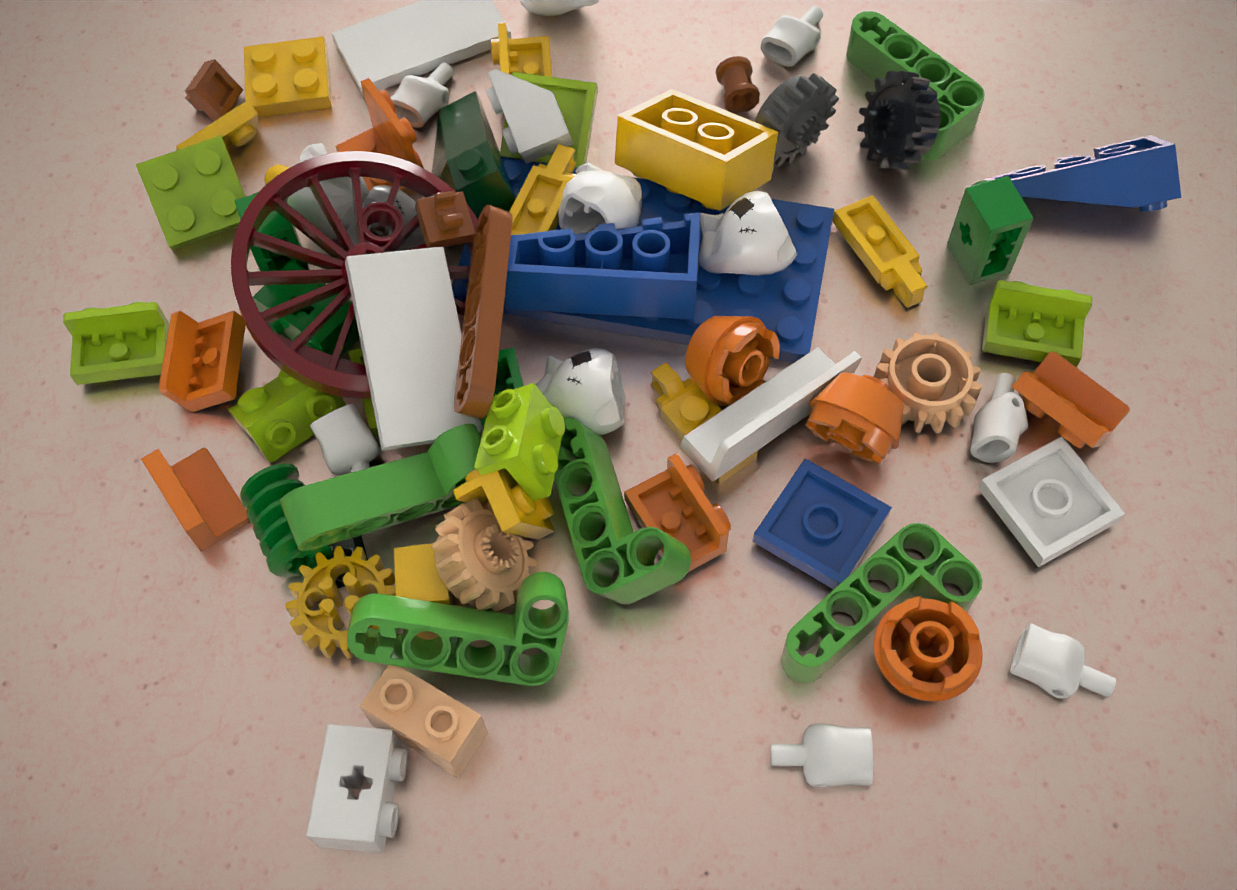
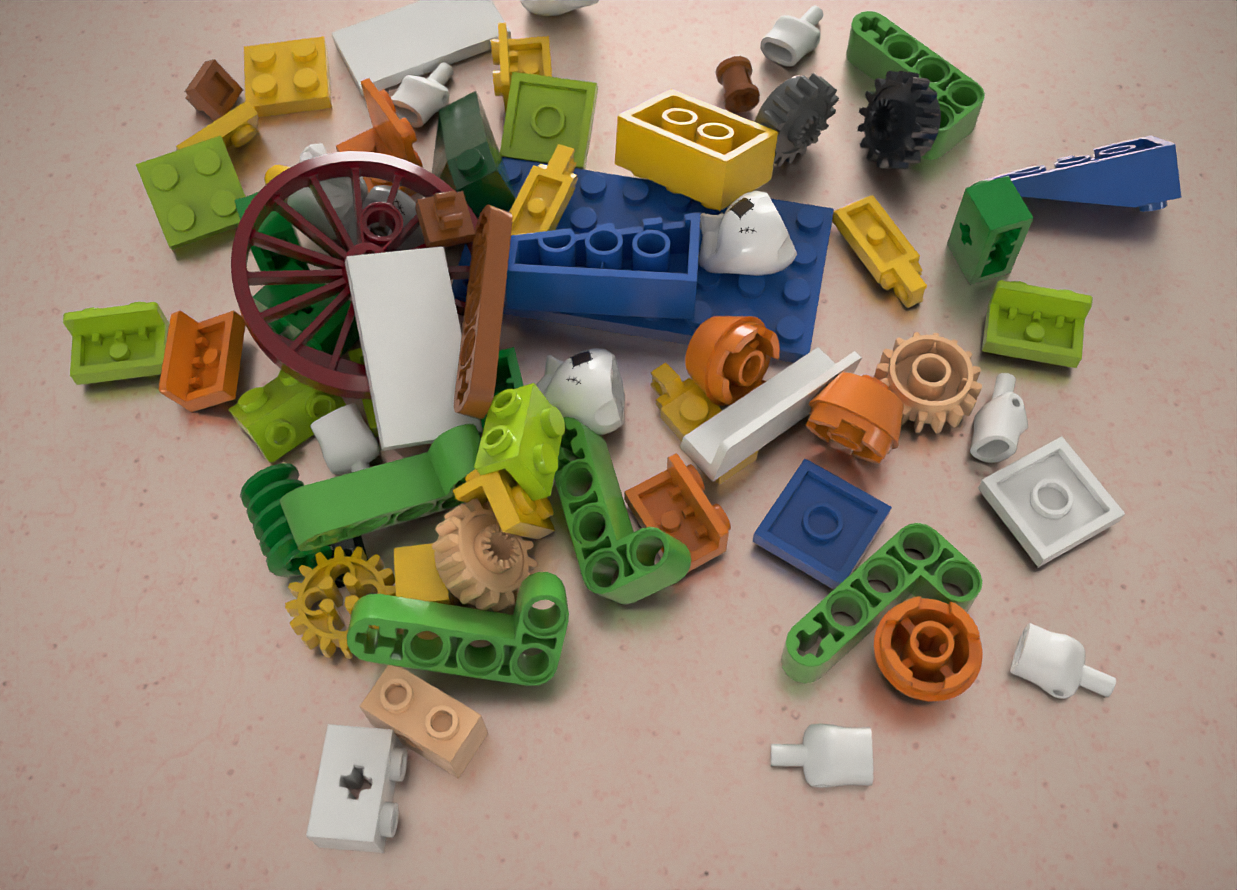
(198, 496): orange panel -> none
(532, 116): white slope -> none
(598, 199): white piece -> none
(1073, 399): orange bracket -> none

